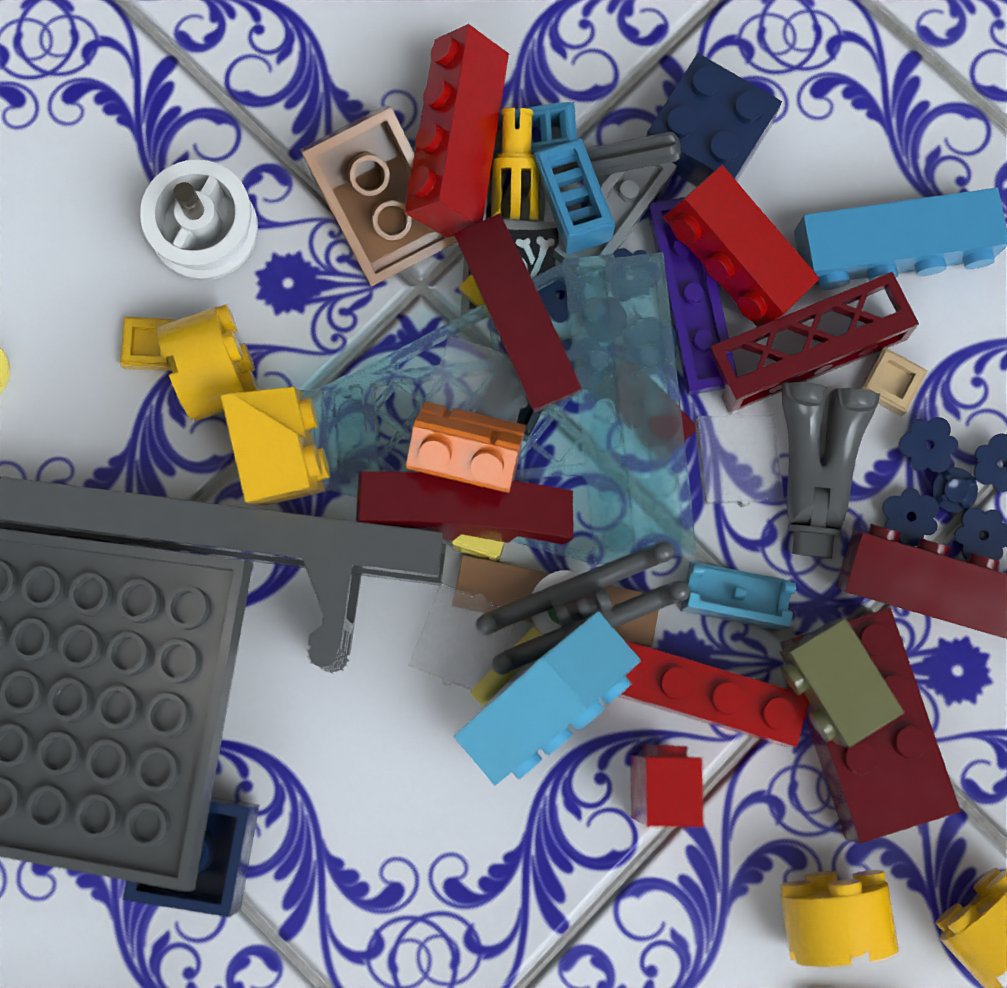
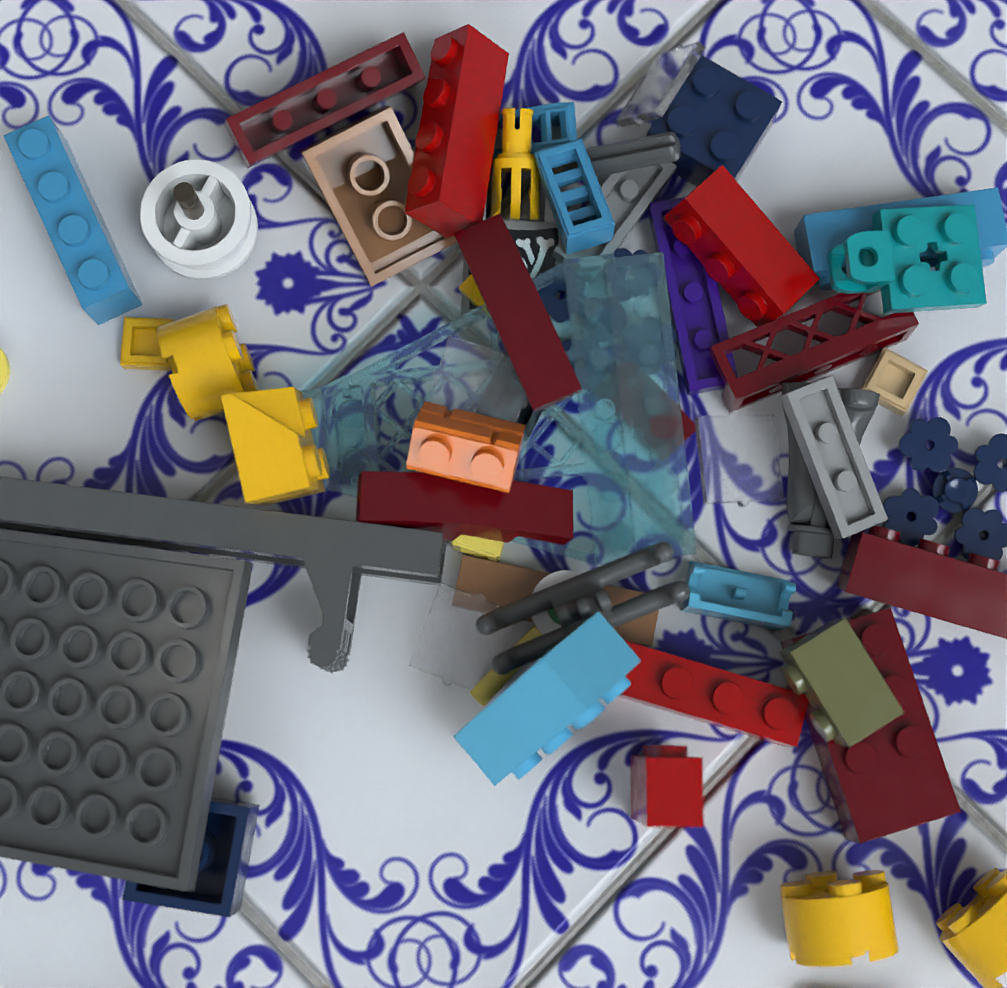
(73, 220): none -> dark azure brick
(324, 100): none -> dark red brick
(660, 85): none -> clear piece
(833, 457): none -> light grey plate
(891, 260): none -> teal plate

